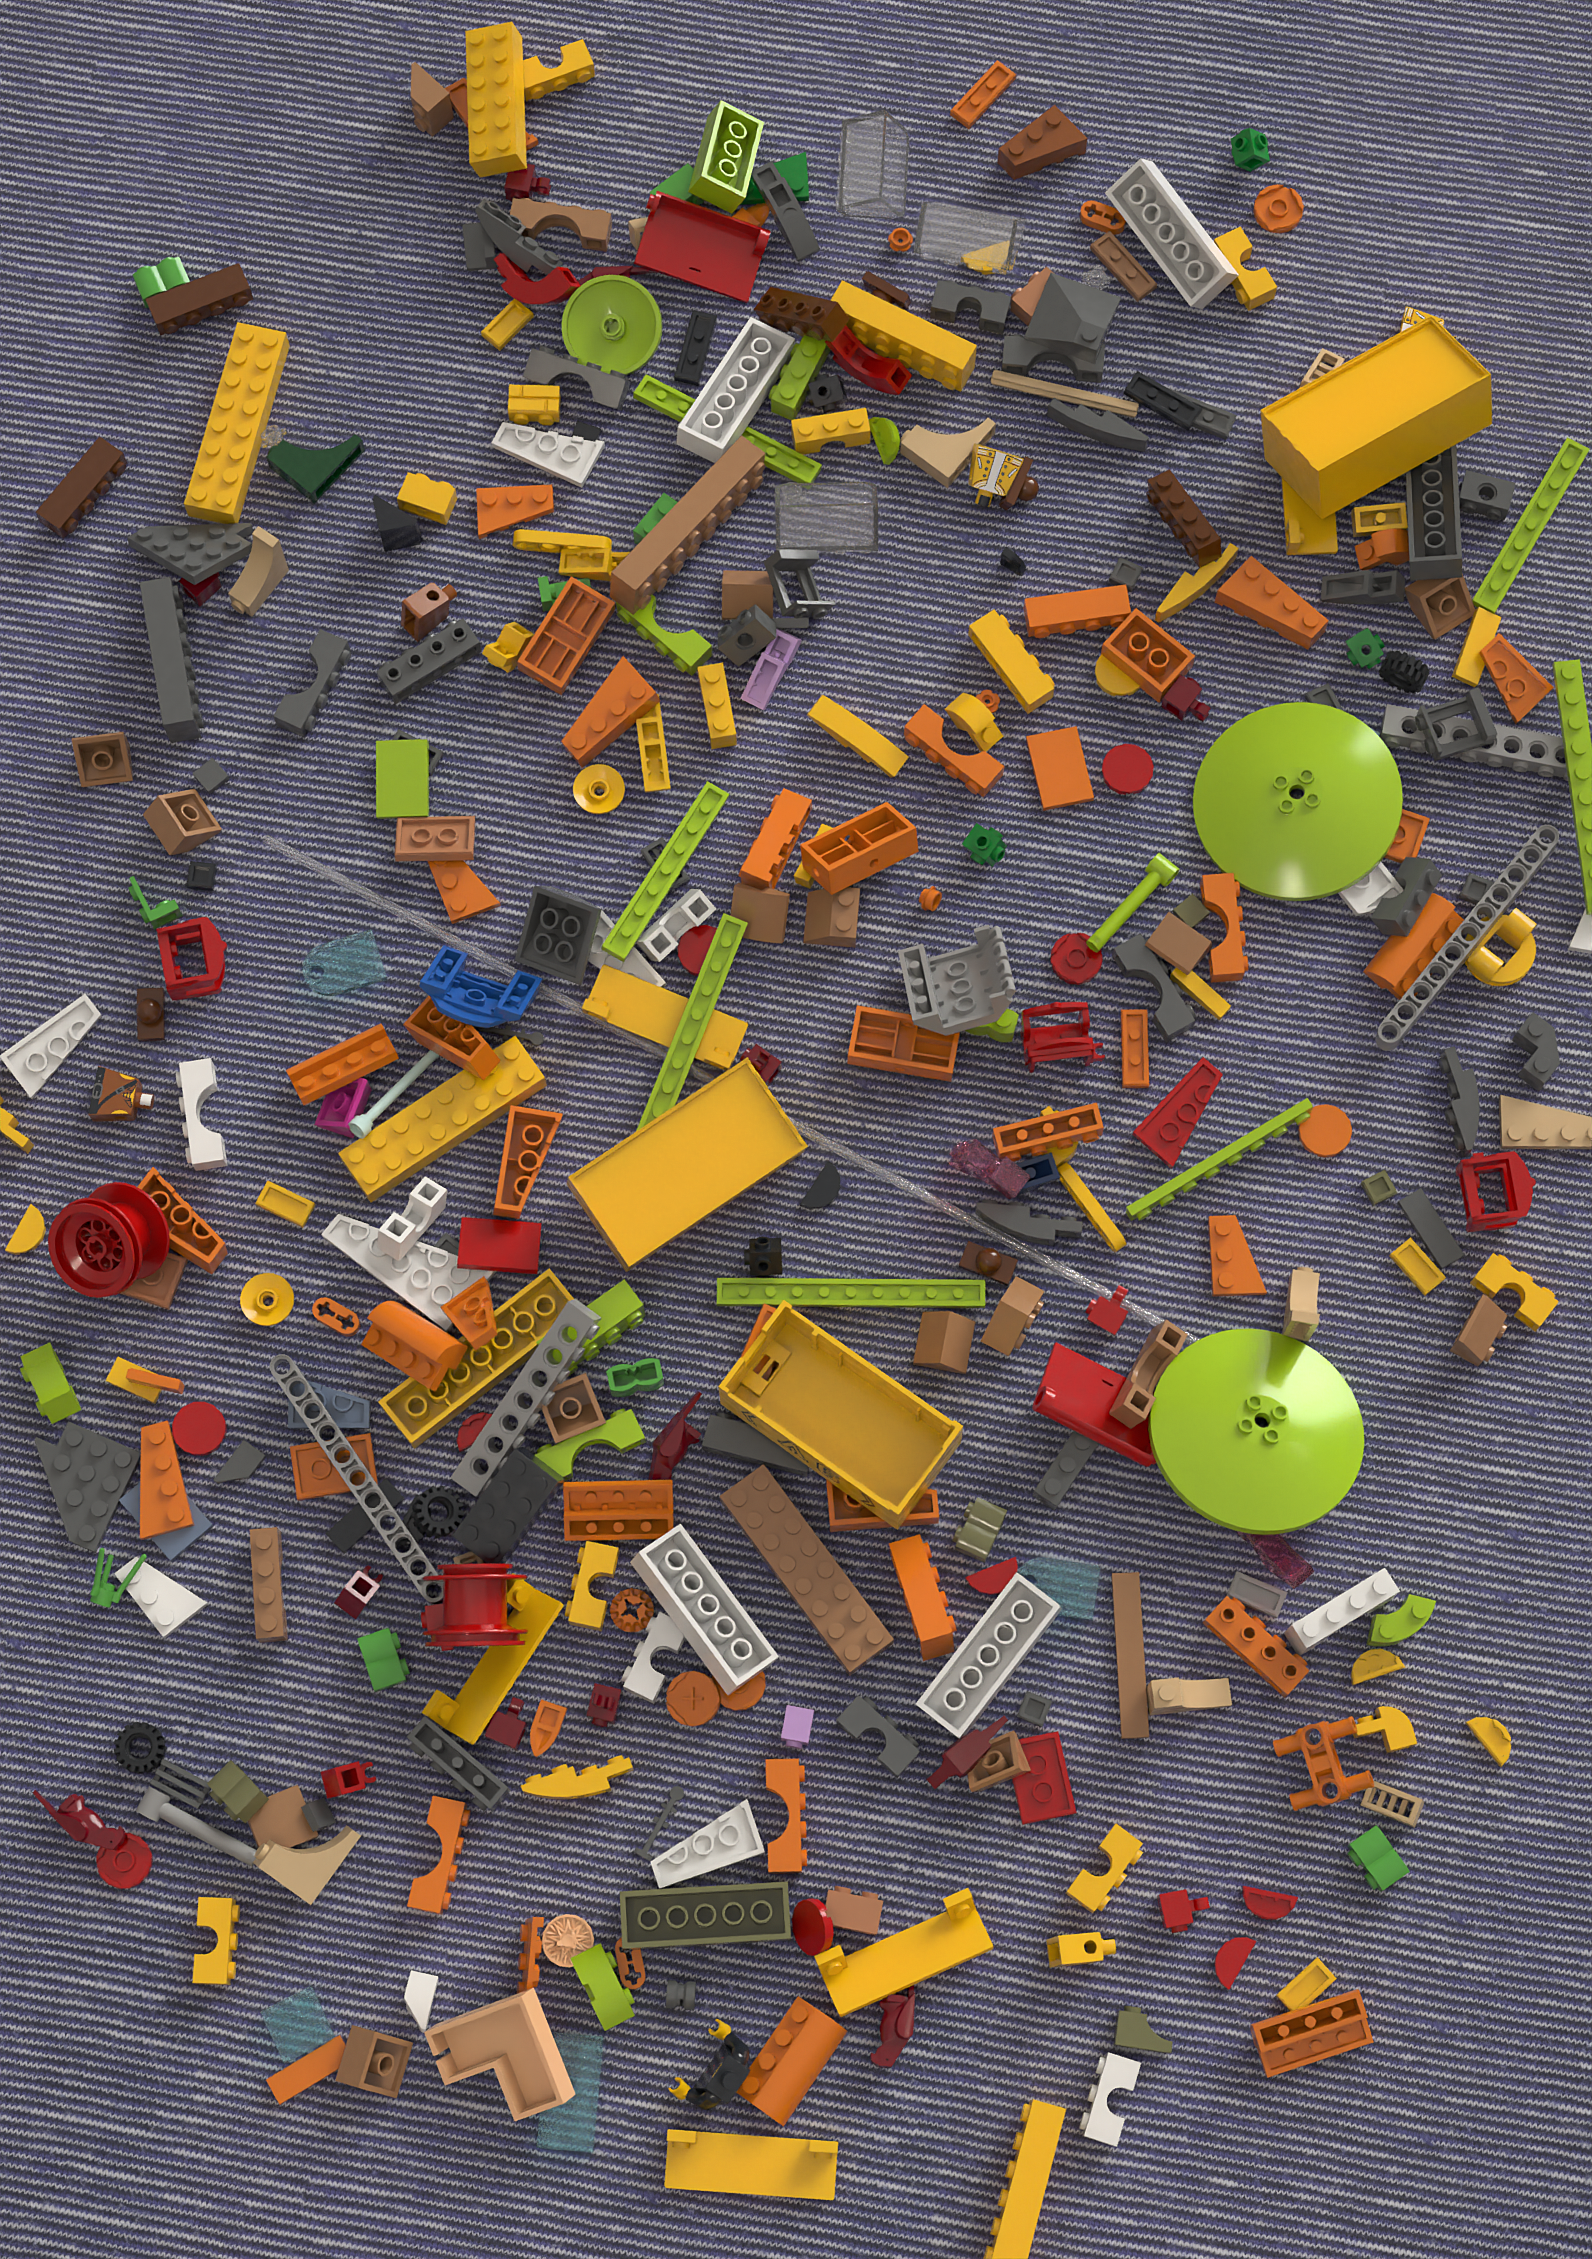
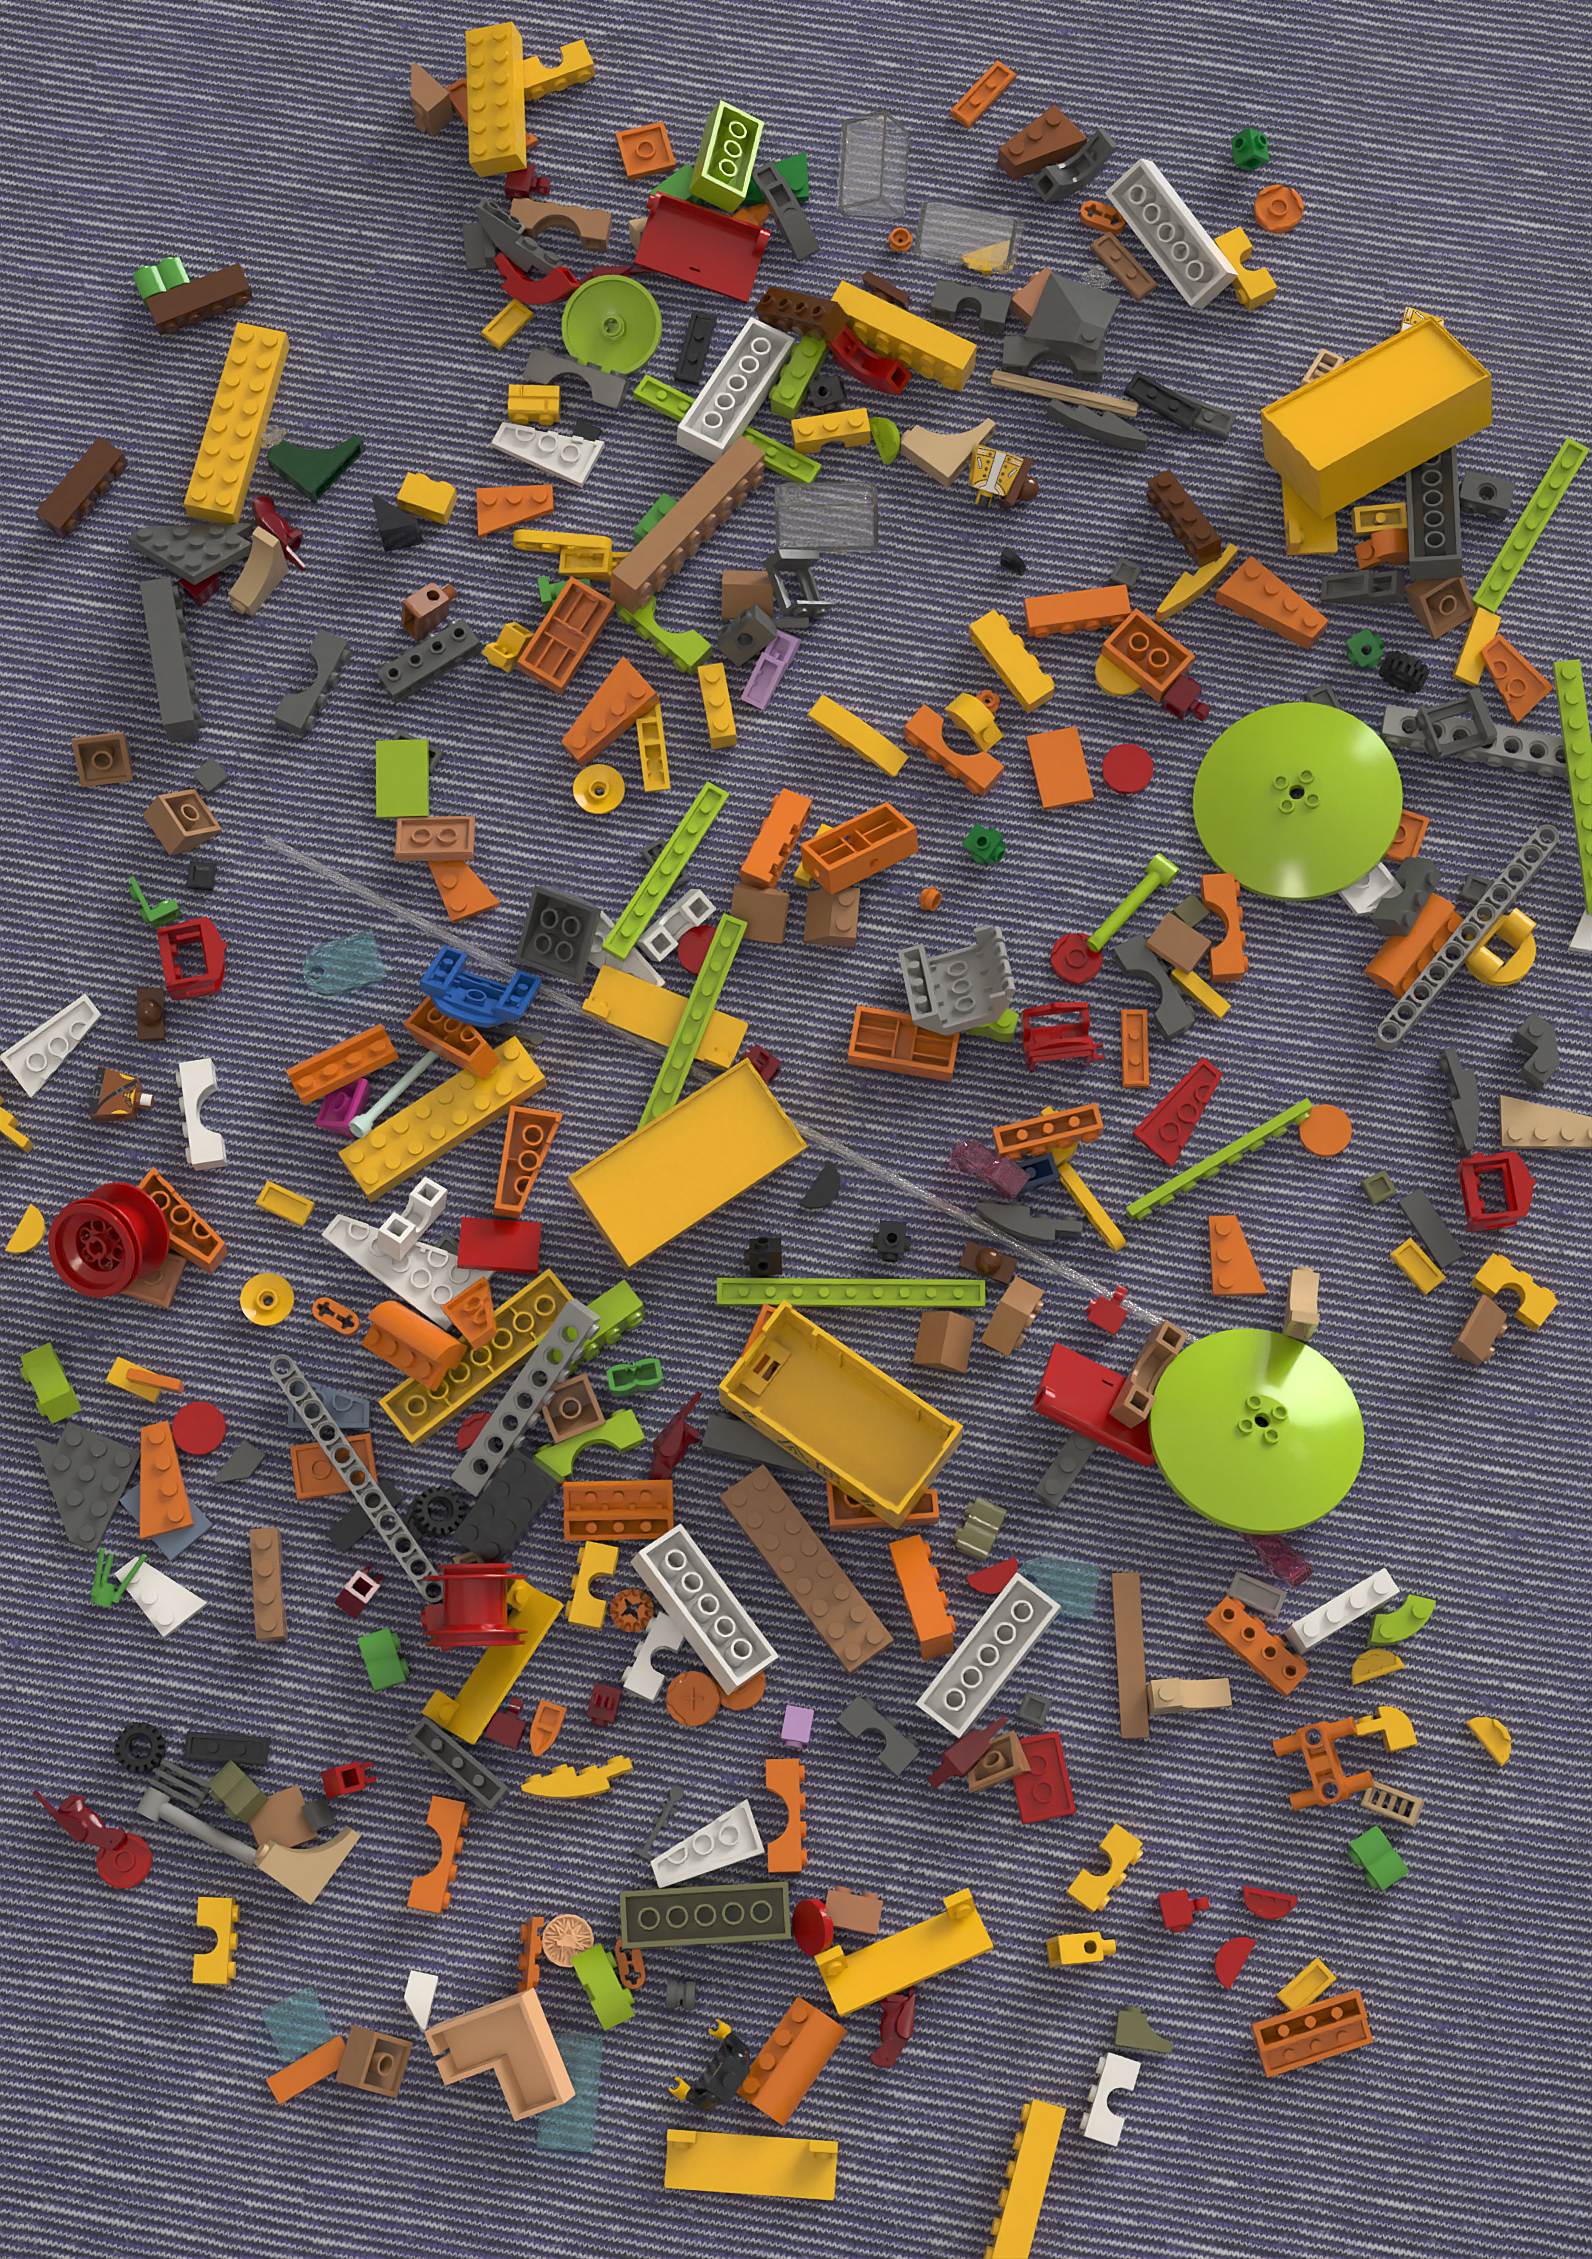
(226, 1747): none -> black tile
(277, 526): none -> dark red animal
(645, 151): none -> orange tile
(894, 1232): none -> black brick
(1070, 176): none -> dark grey arch

